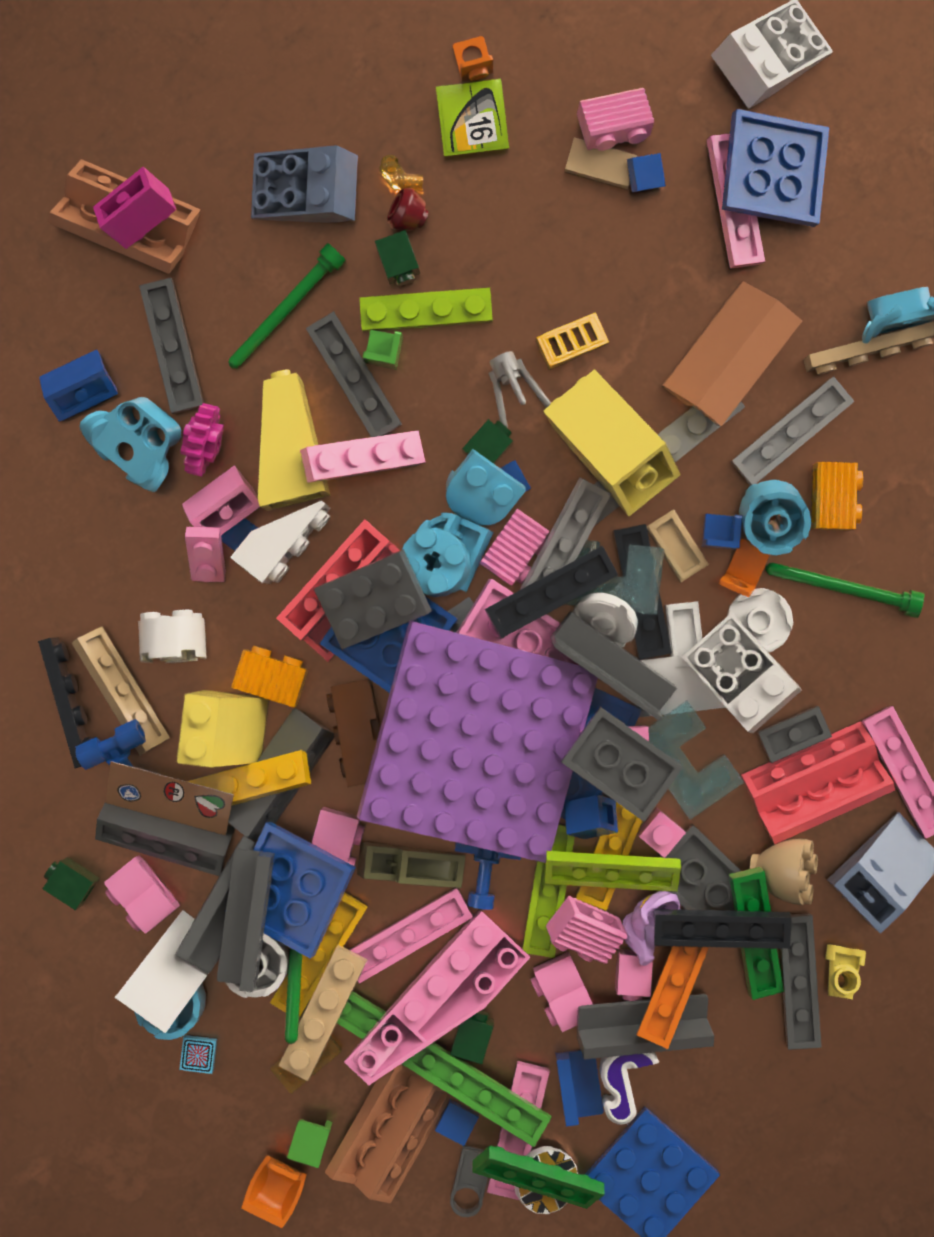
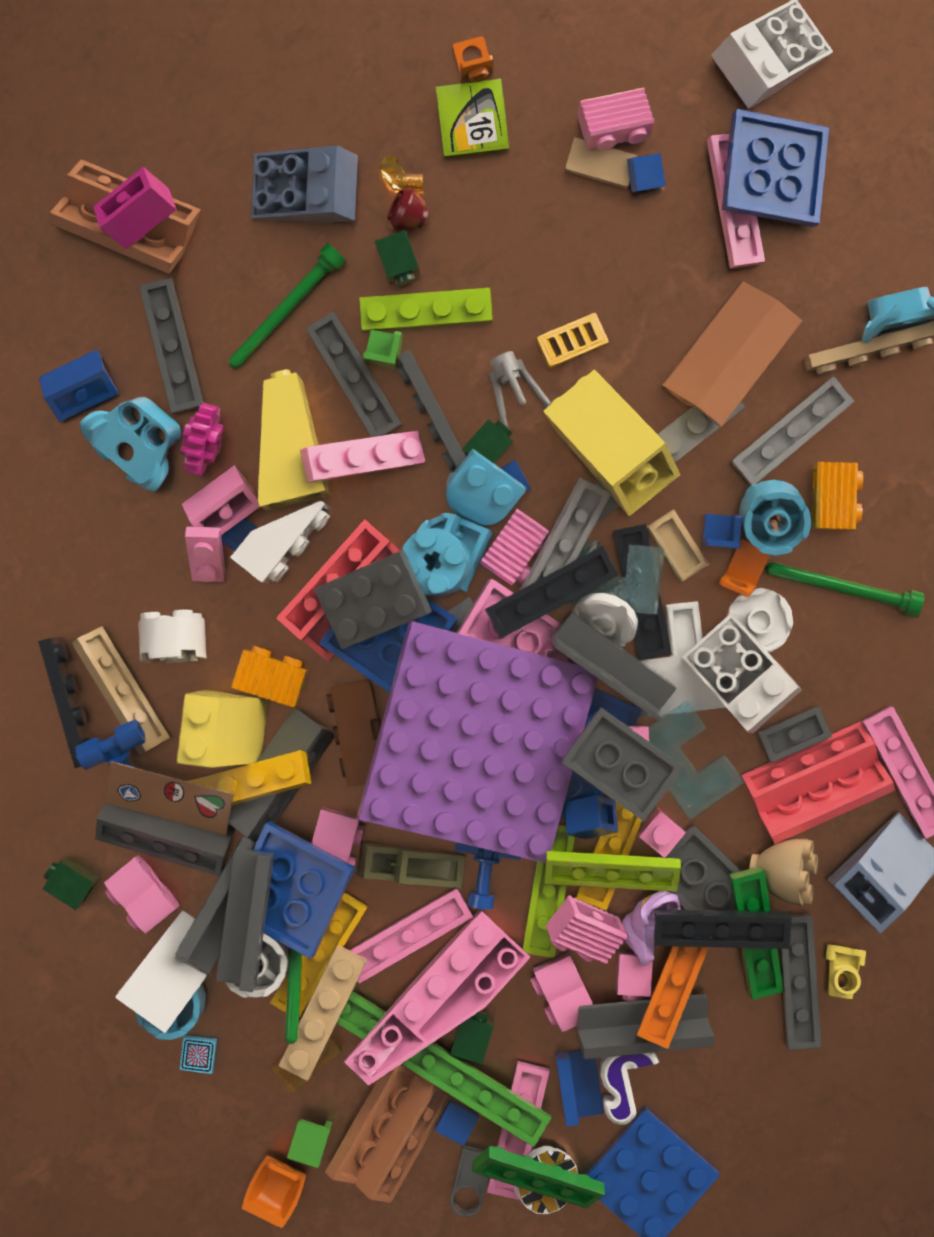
(426, 401): none -> dark grey plate

